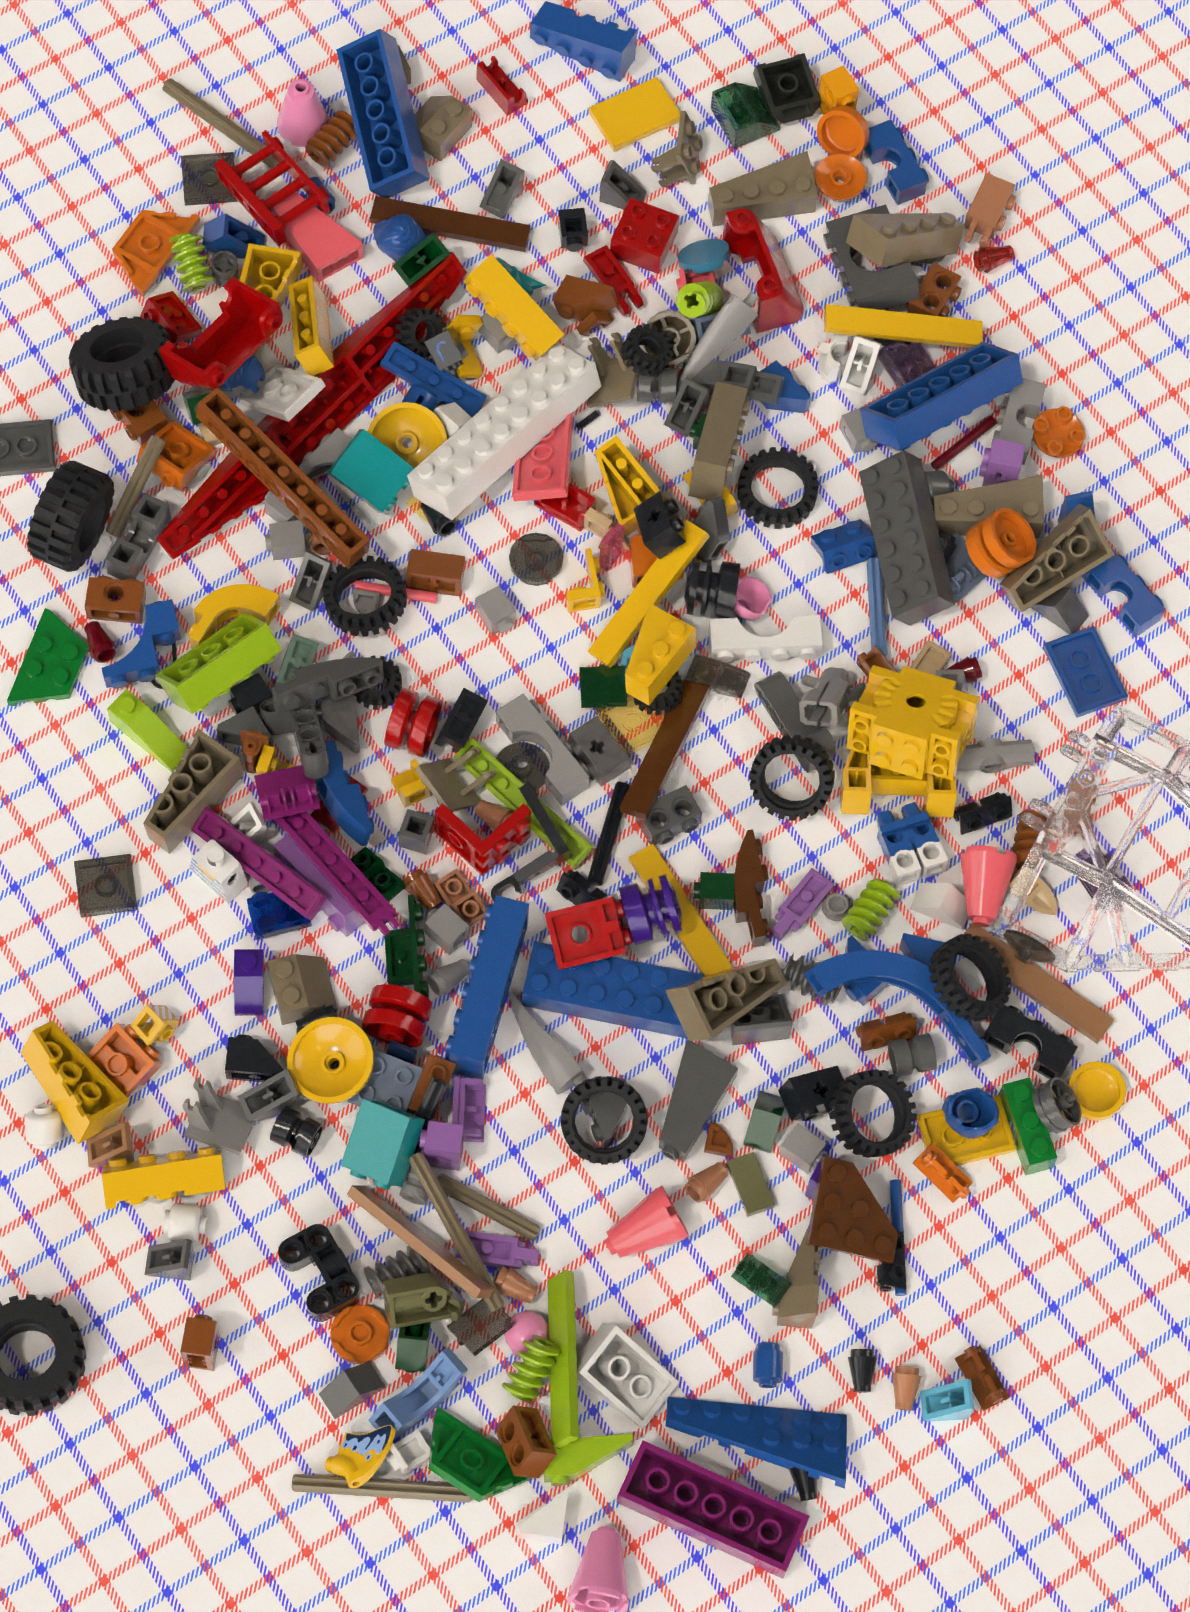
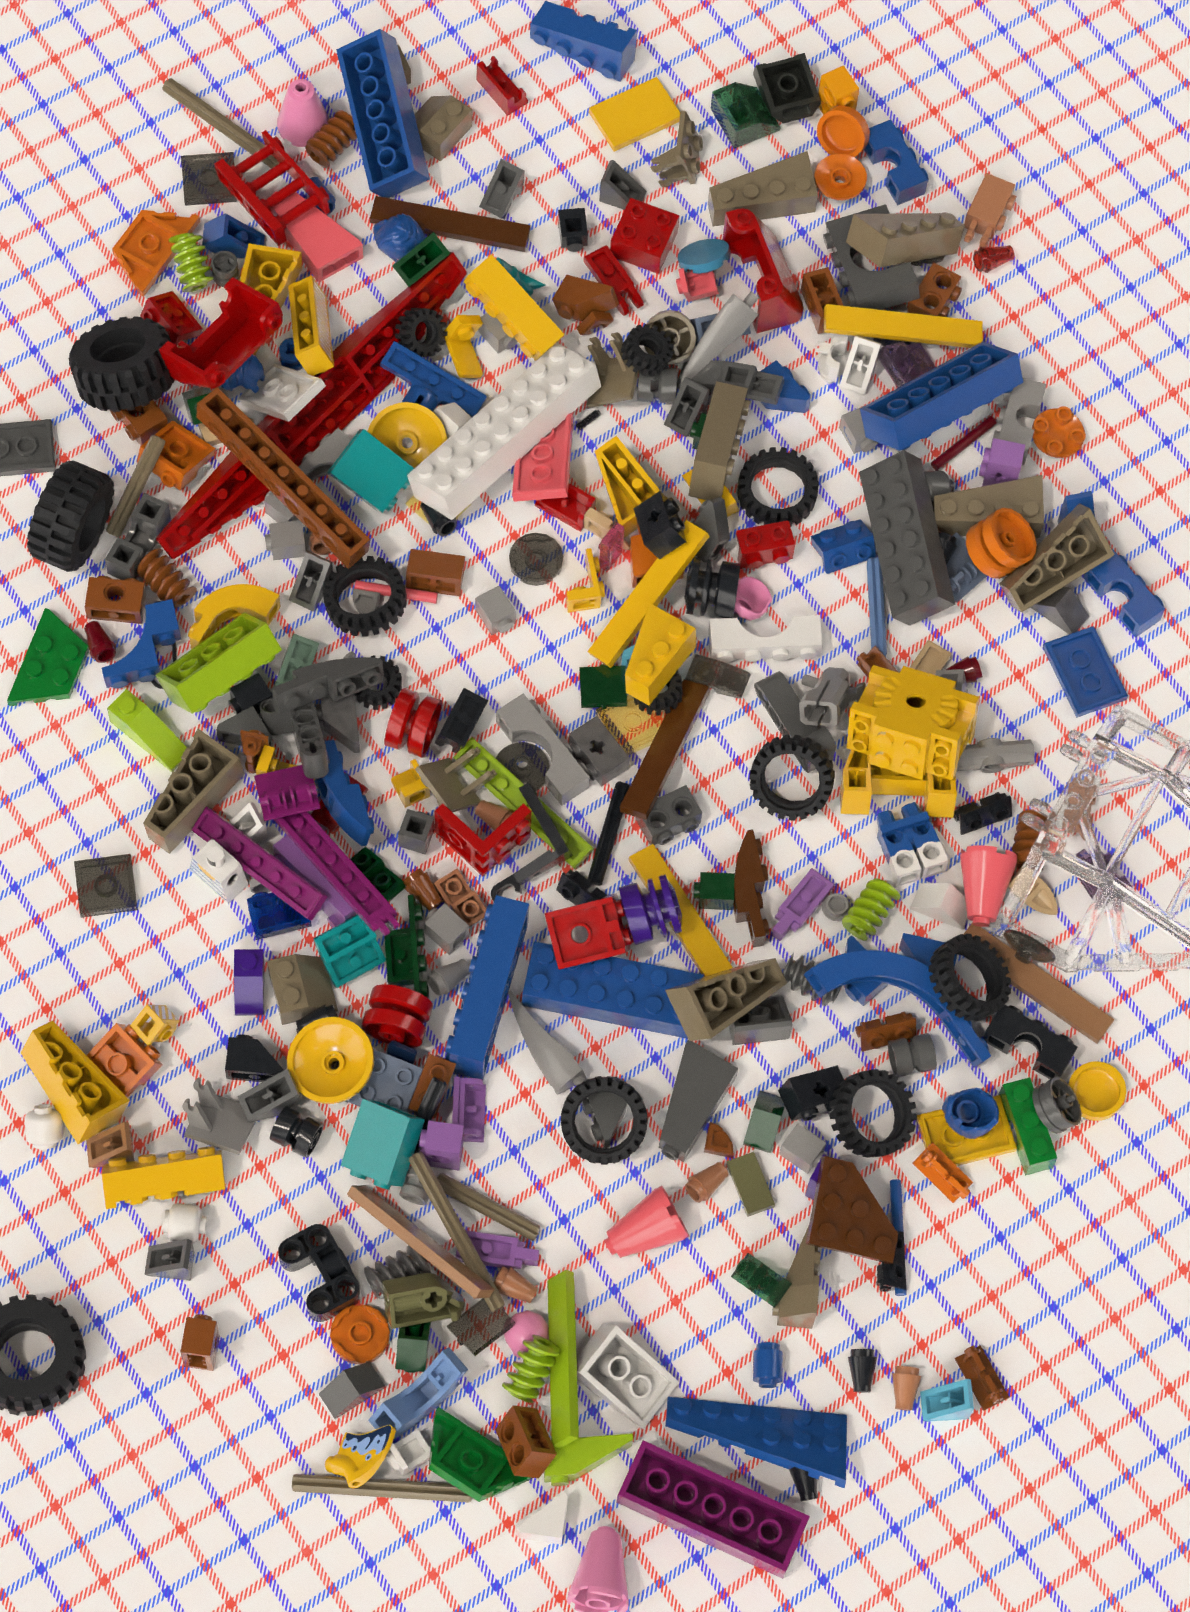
(164, 579): none -> dark orange piece
(287, 358): none -> blue wheel
(349, 950): none -> teal slope
(446, 349): brick -> none
(699, 299): lime piece -> none
(765, 545): none -> red bracket
(818, 290): none -> dark orange brick

